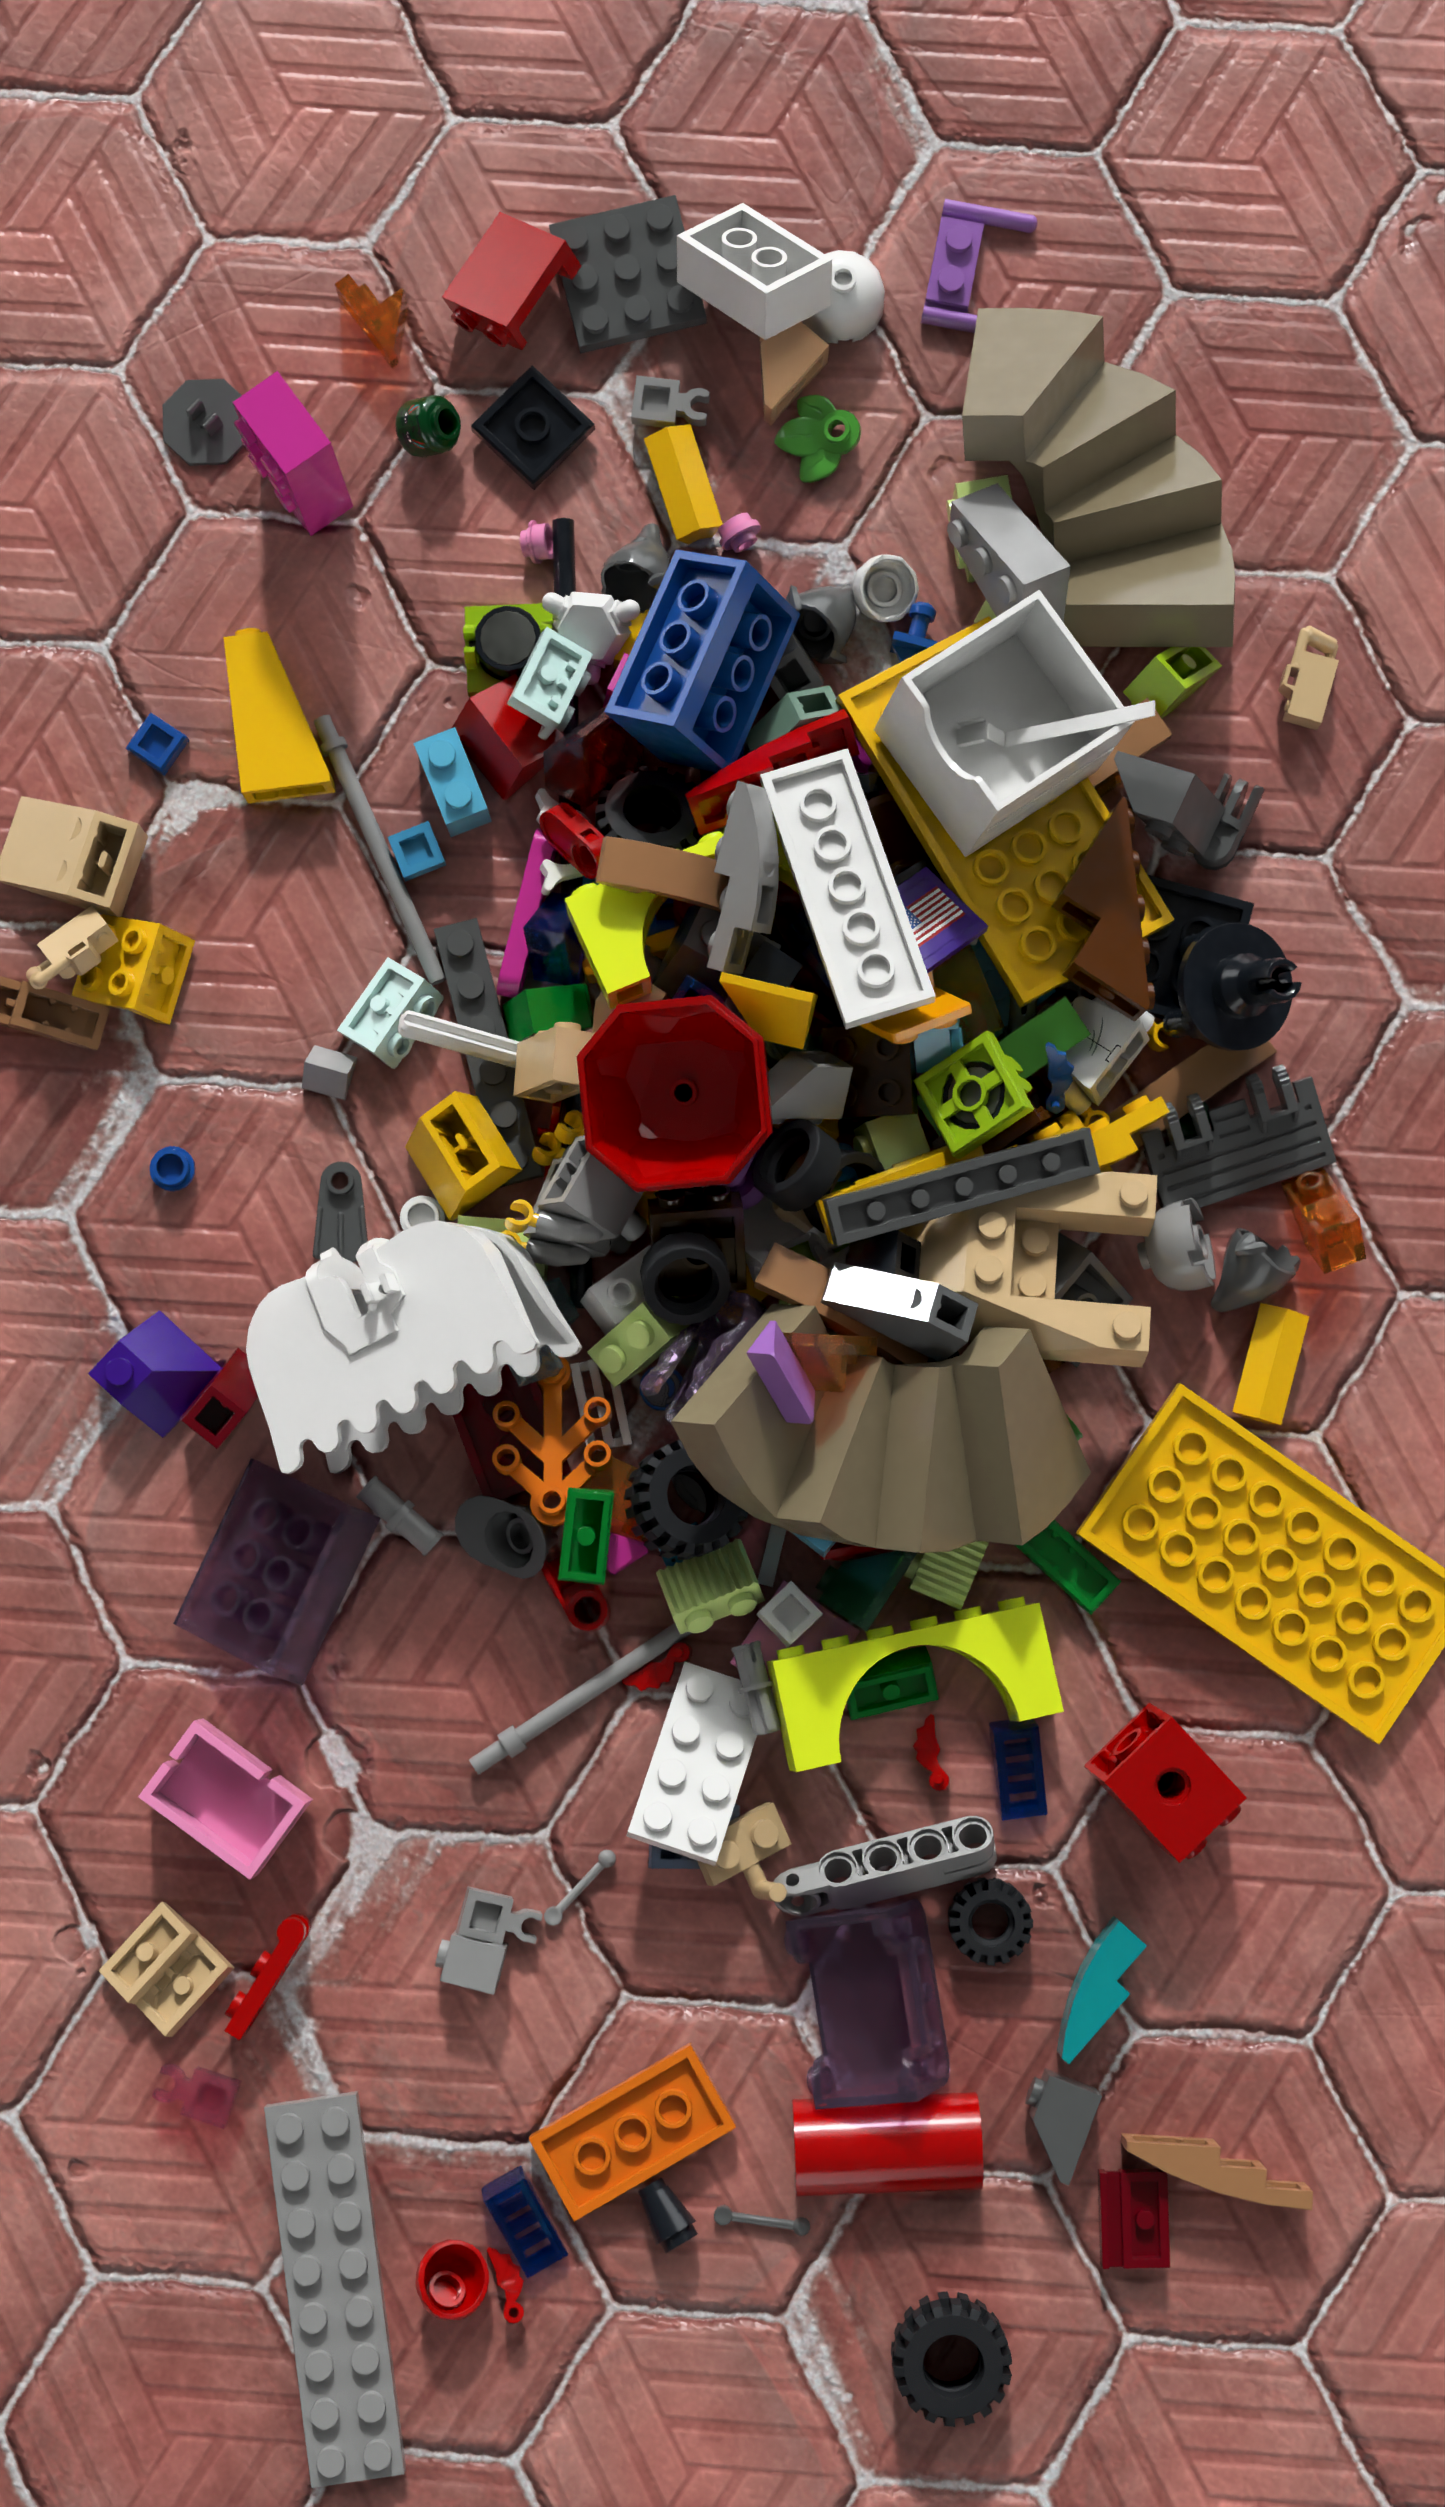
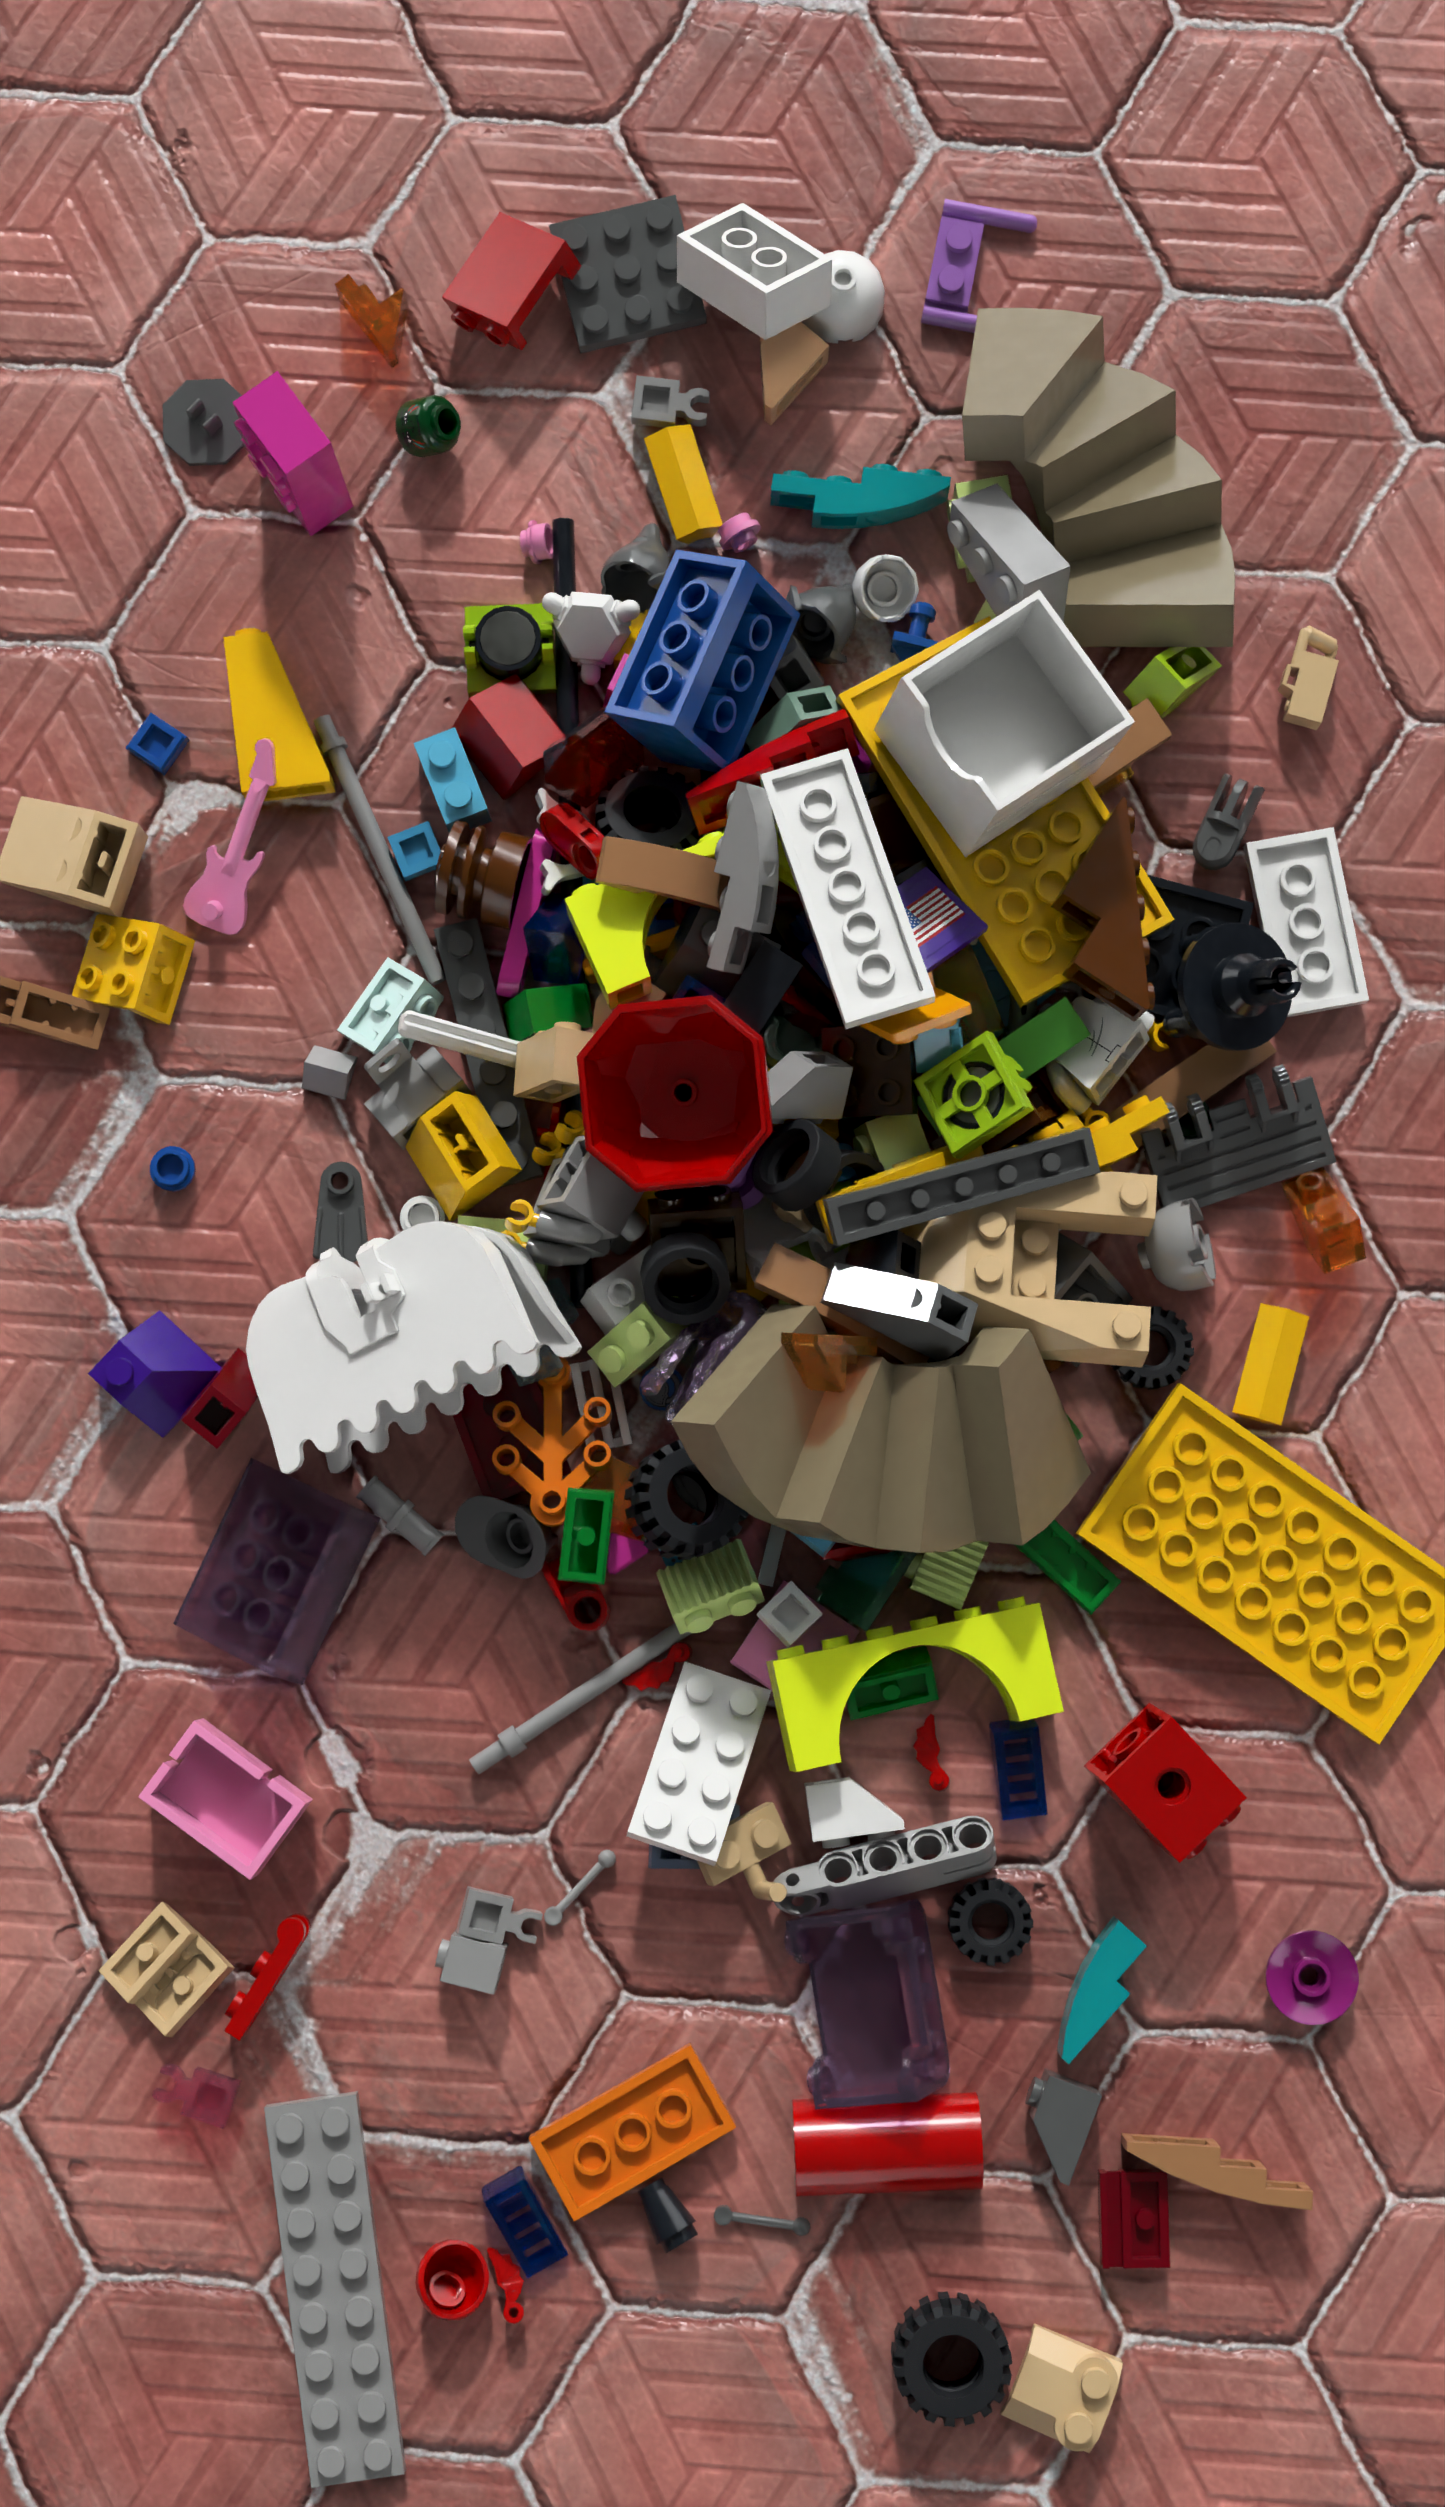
(72, 948): tan piece -> none
(221, 892): none -> bright pink piece
(409, 1087): none -> light grey piece
(481, 874): none -> reddish brown wheel
(533, 427): black plate -> none
(550, 680): light aqua bracket -> none
(756, 1688): light grey axle -> none
(772, 1010): yellow slope -> none
(783, 1375): medium lavender slope -> none
(812, 438): bright green plate -> none
(846, 1810): none -> white slope
(879, 499): none -> teal slope
(978, 730): white piece -> none
(1060, 1076): blue piece -> none
(1064, 2389): none -> tan slope
(1170, 803): dark grey slope -> none
(1177, 1357): none -> black tyre
(1252, 1271): dark grey hat -> none
(1308, 913): none -> white plate
(1328, 1994): none -> magenta dish

